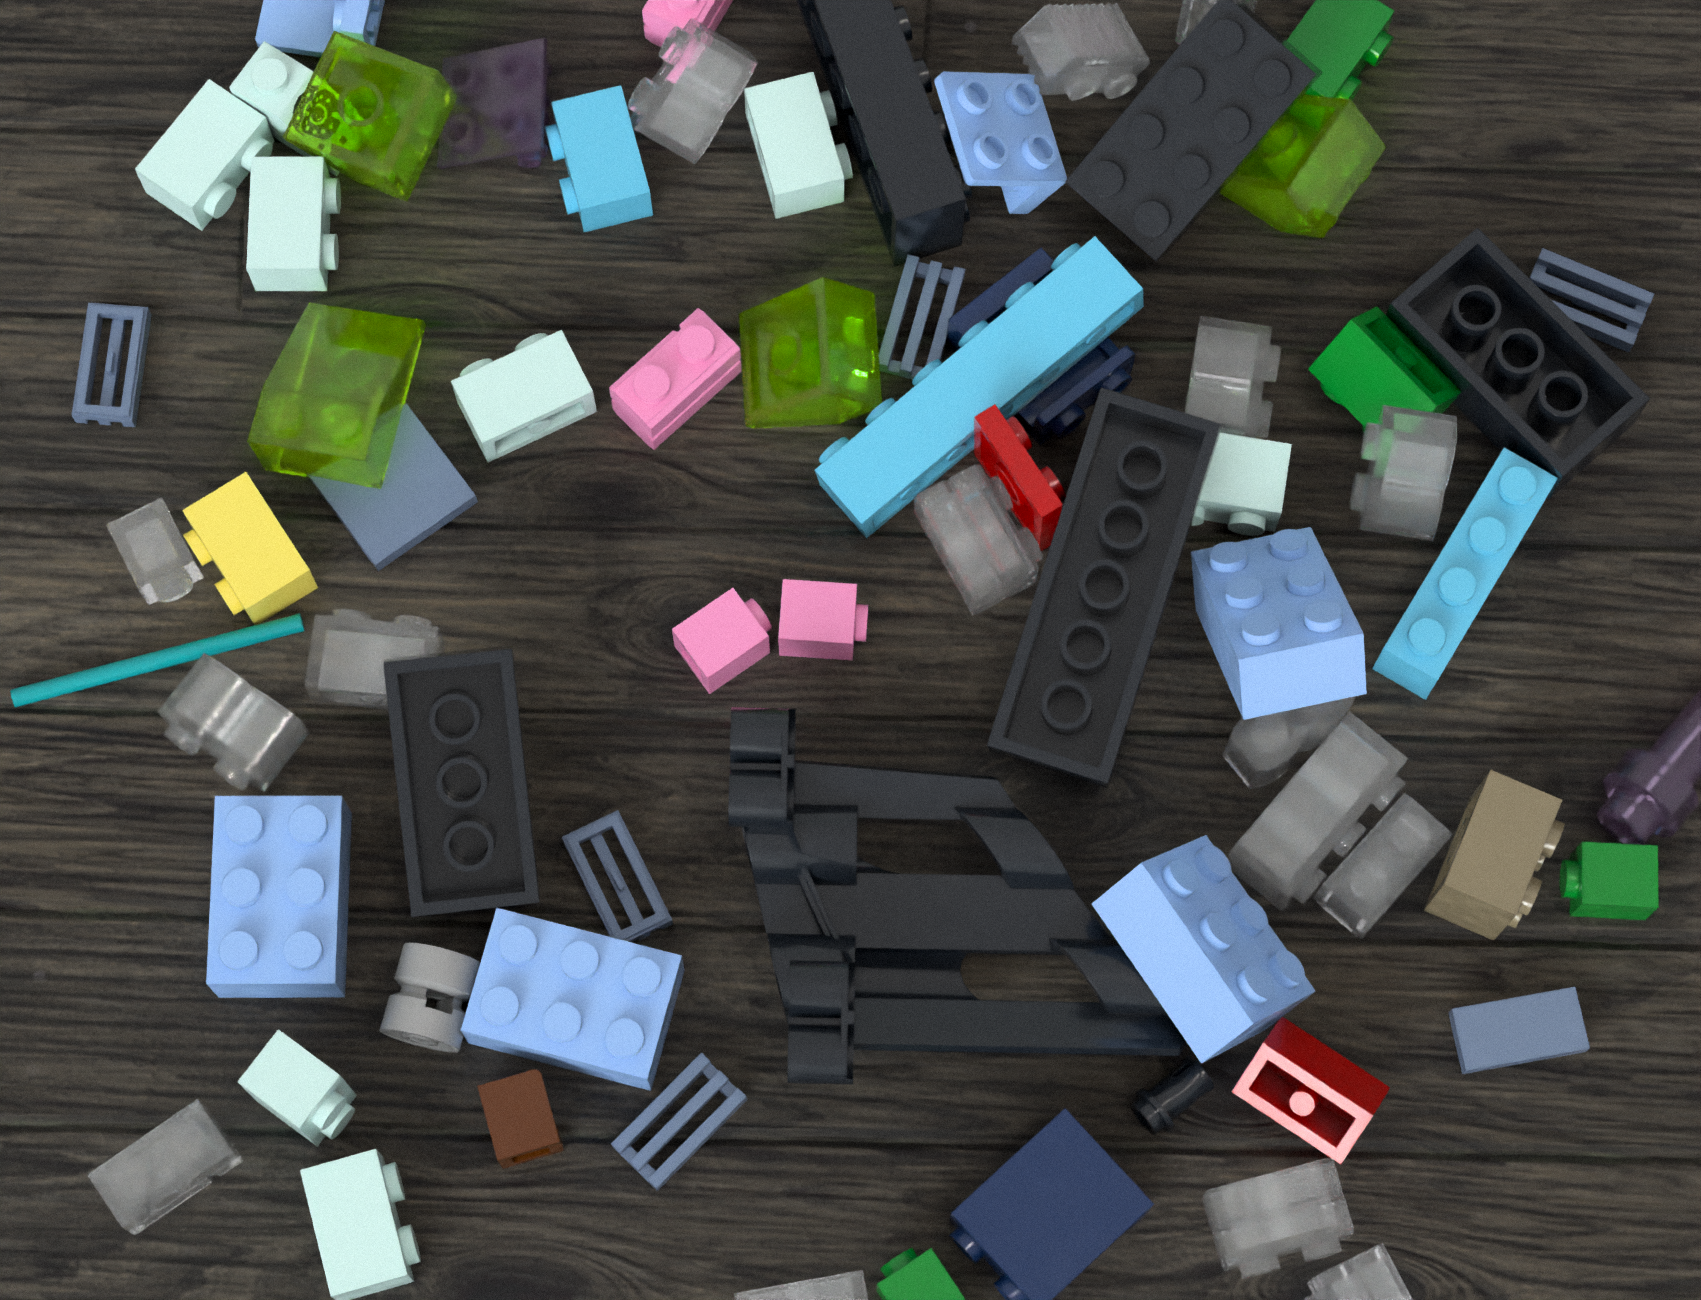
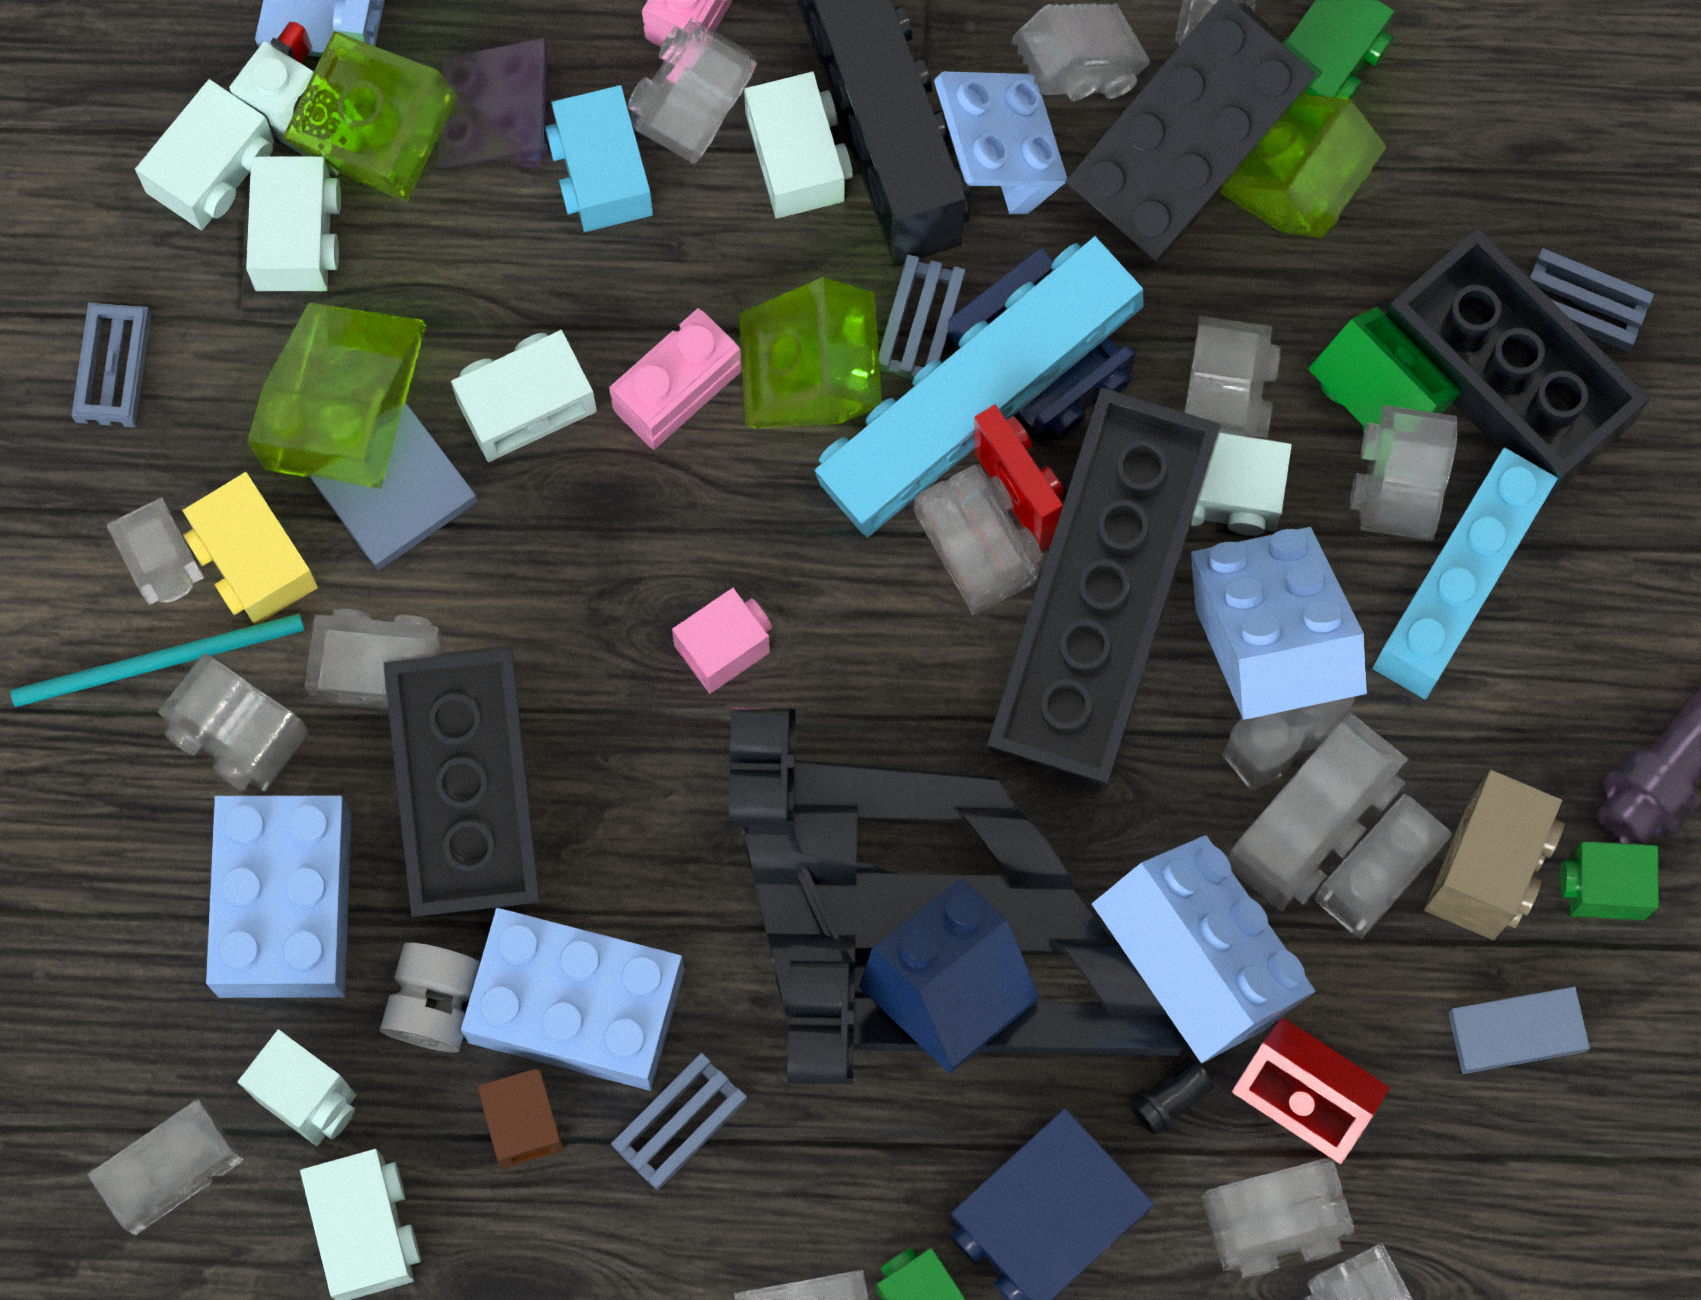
(293, 42): none -> red piece
(640, 927): sand blue tile -> none
(820, 619): bright pink brick -> none
(951, 975): none -> dark blue slope

